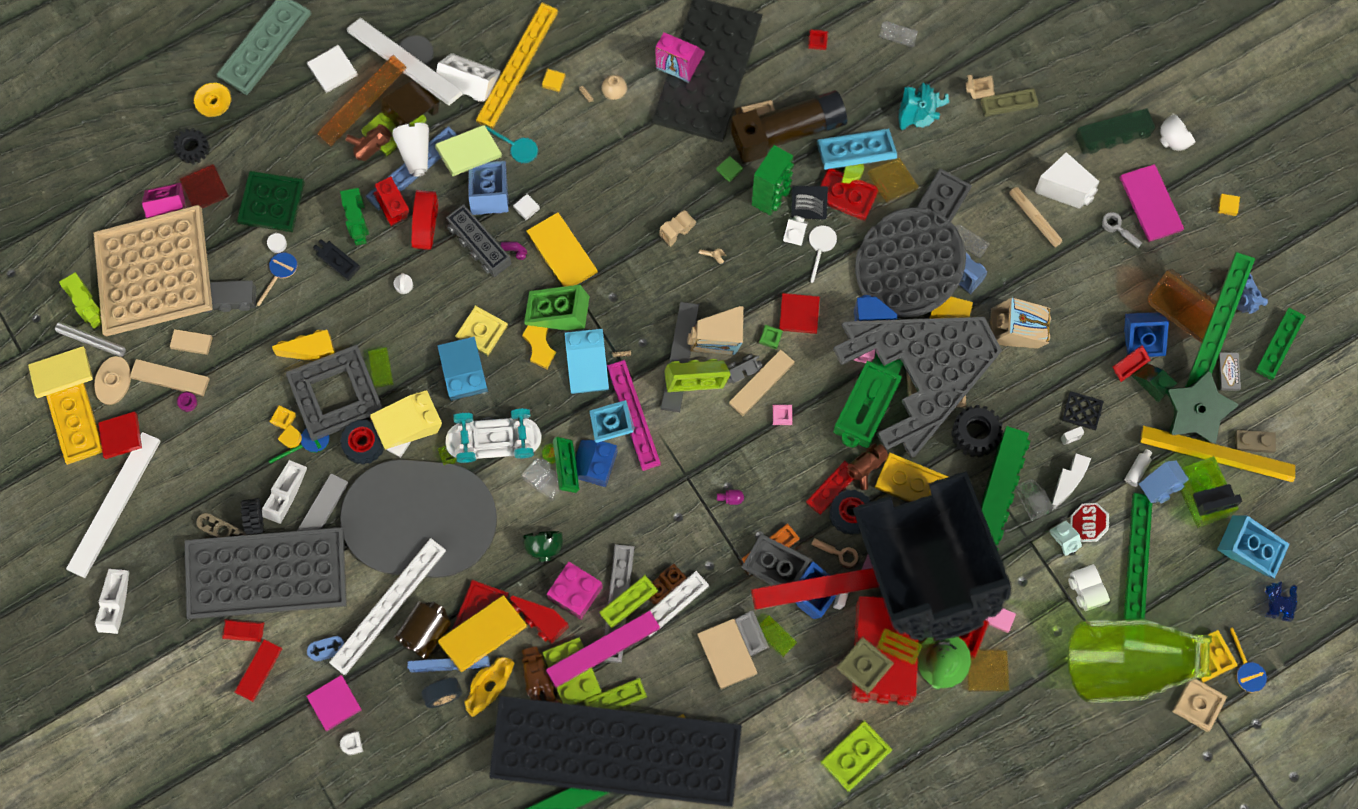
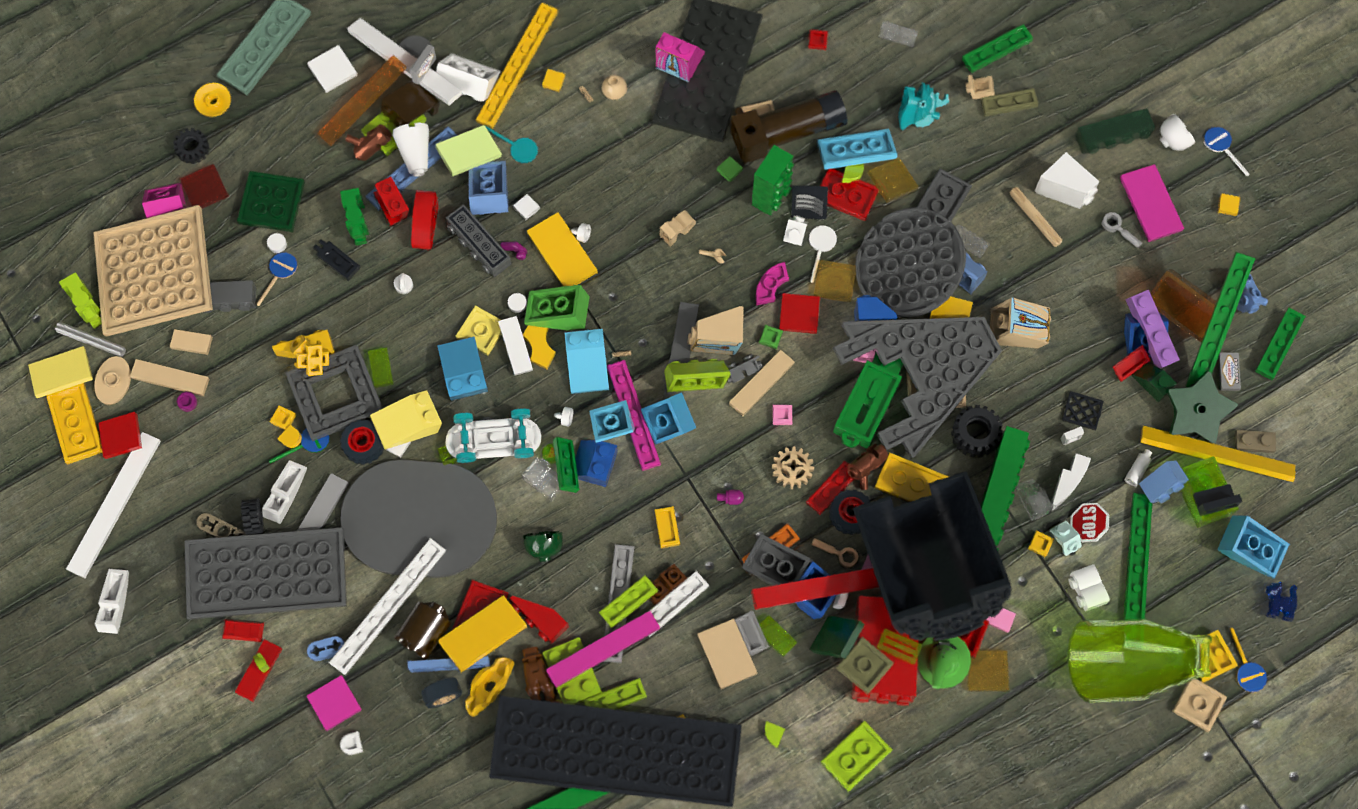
(261, 663): none -> lime tile
(304, 350): none -> yellow piece
(423, 64): none -> light grey tile
(515, 345): none -> white tile
(517, 303): none -> white piece
(566, 416): none -> white tile
(574, 590): dark pink brick -> none
(583, 232): none -> white tile
(667, 527): none -> yellow tile
(668, 418): none -> dark azure slope
(770, 282): none -> dark pink tile
(773, 733): none -> lime tile
(785, 467): none -> tan gear
(835, 281): none -> clear yellow tile
(837, 637): none -> dark green tile
(997, 48): none -> green plate
(1040, 543): none -> yellow tile
(1160, 344): none -> medium lavender arch
(1219, 140): none -> blue piece

